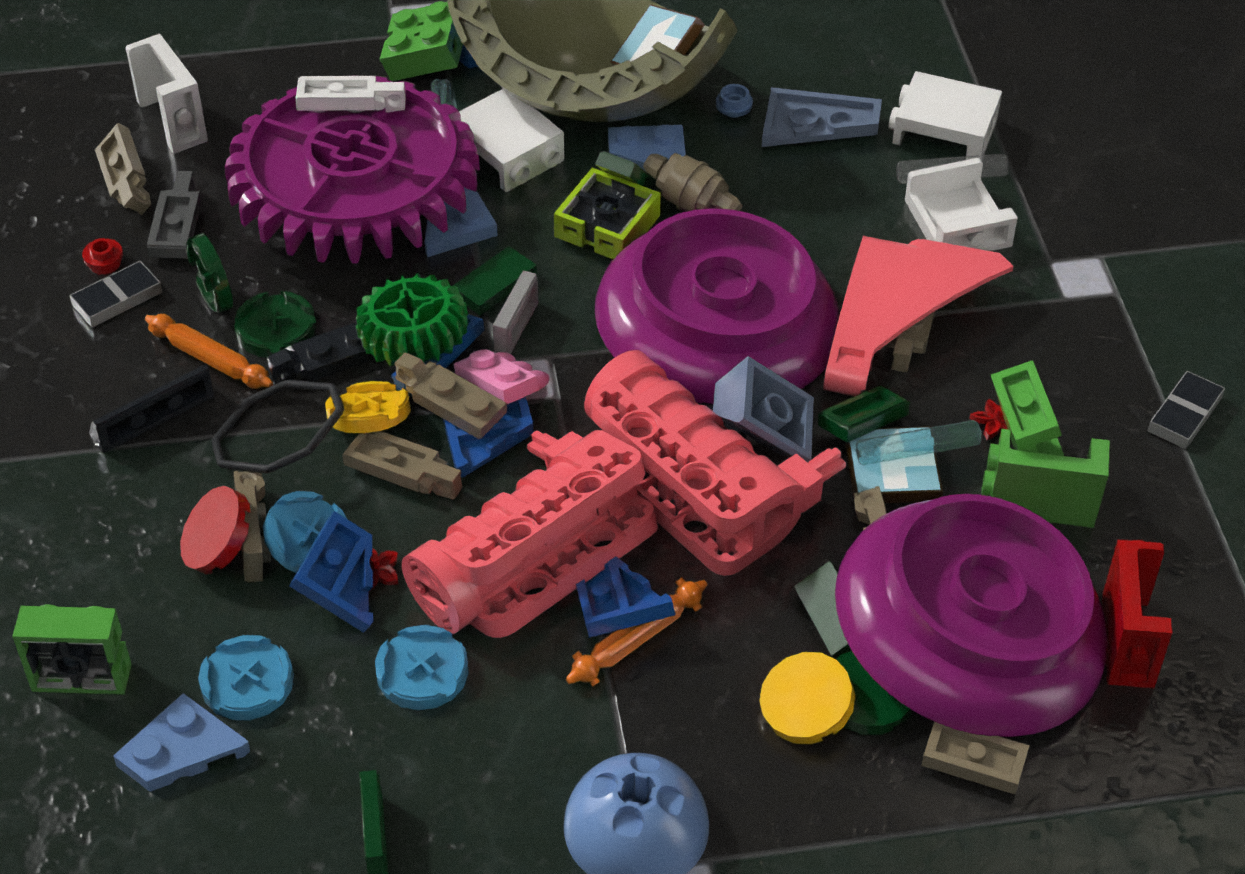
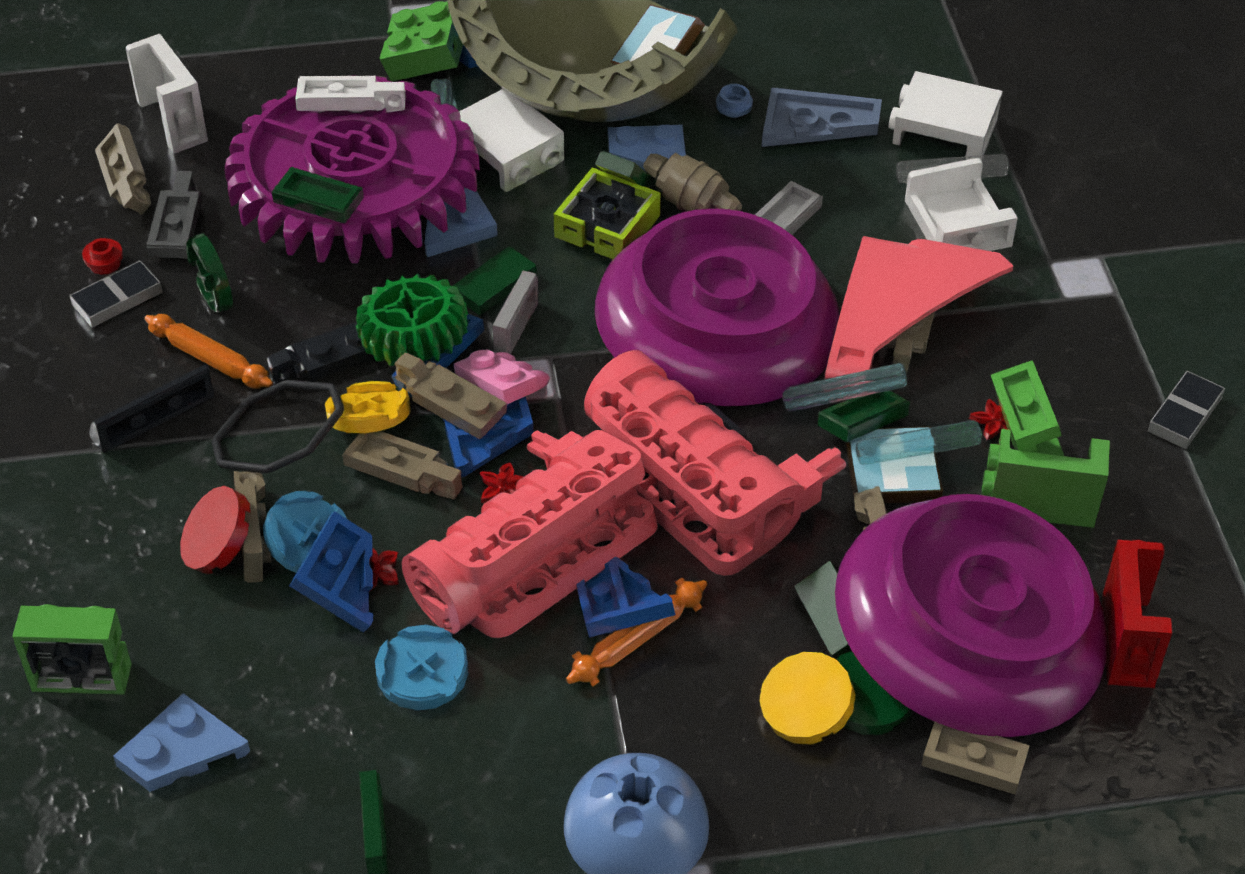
(246, 677): dark azure tile -> none
(273, 322): dark green tile -> none
(317, 195): none -> dark green tile
(499, 483): none -> red plant
(766, 408): sand blue slope -> none
(791, 207): none -> light grey tile
(845, 387): none -> clear light blue axle

